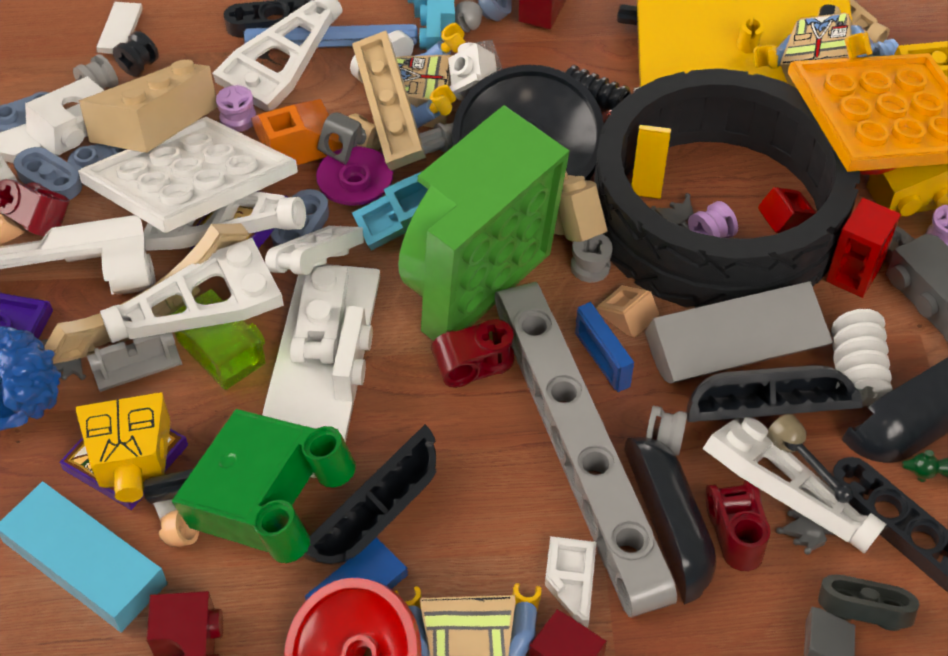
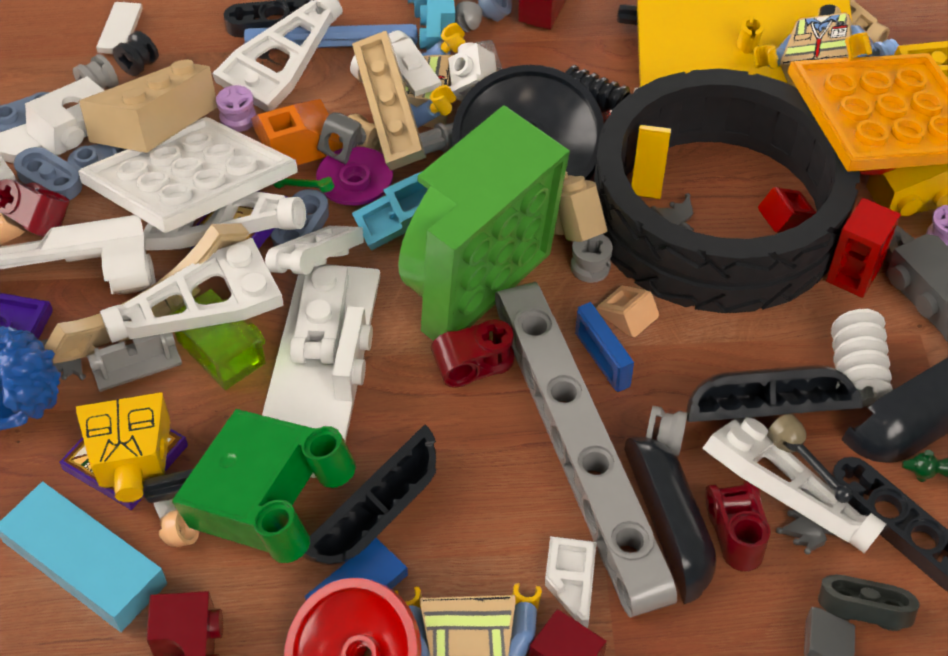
(325, 184): none -> green hinge
(414, 68): none -> white piece
(715, 221): lavender wheel -> none
(737, 332): light grey brick -> none

